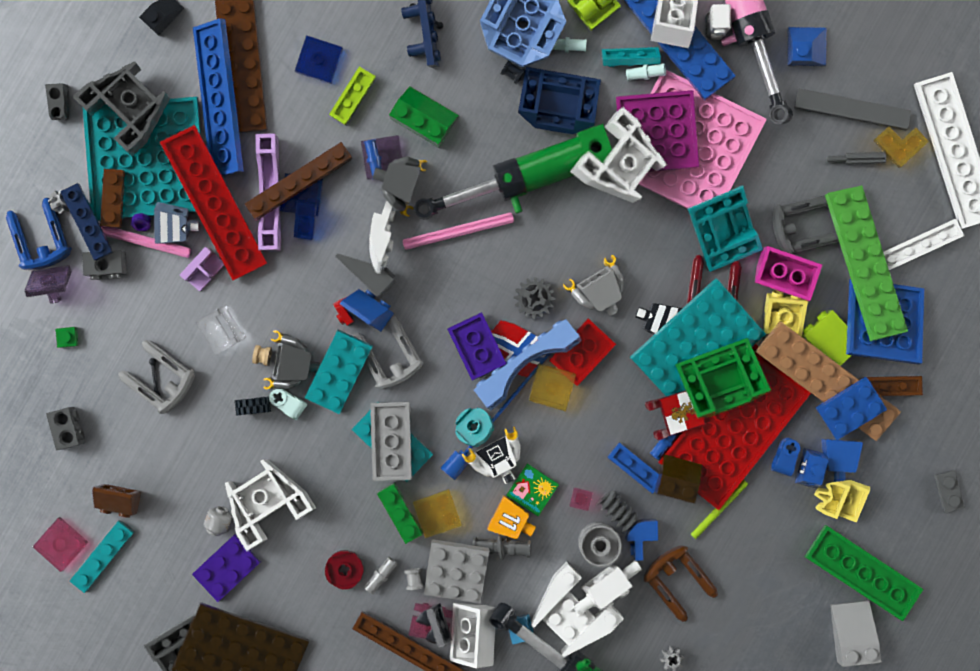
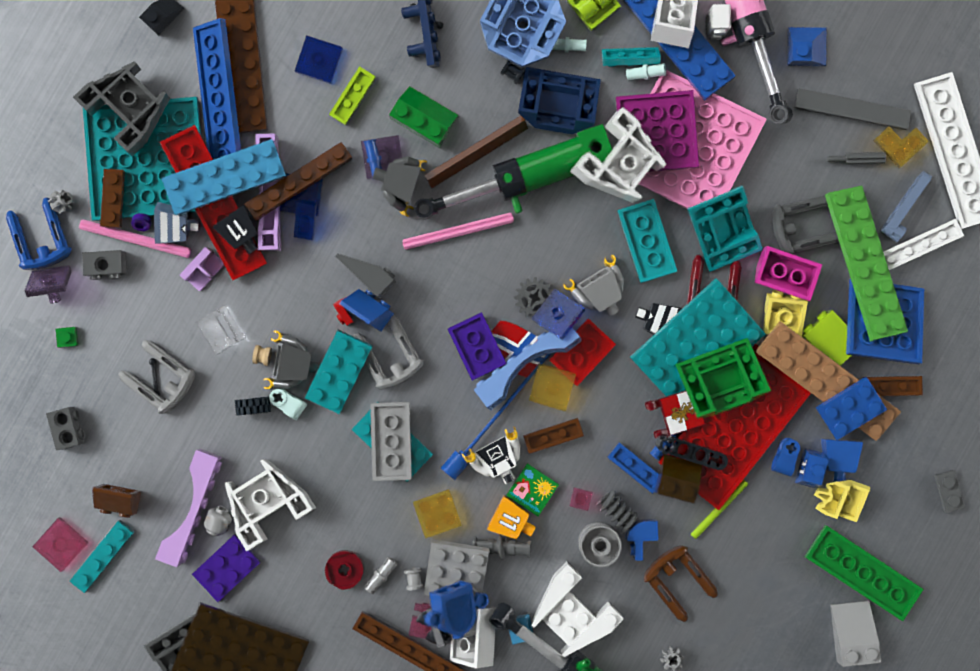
(57, 101): dark grey leg -> none
(86, 222): dark blue plate -> none
(202, 468): none -> lavender arch
(223, 177): none -> dark azure plate
(238, 230): none -> black torso
(380, 237): white slope -> none
(399, 513): green arch -> none
(455, 608): none -> blue piece
(476, 151): none -> reddish brown tile
(481, 434): teal plate -> none
(553, 435): none -> reddish brown plate
(558, 314): none -> clear blue plate
(607, 587): white brick -> none
(647, 240): none -> teal plate
(690, 454): none -> black beam
(892, 226): none -> sand blue beam

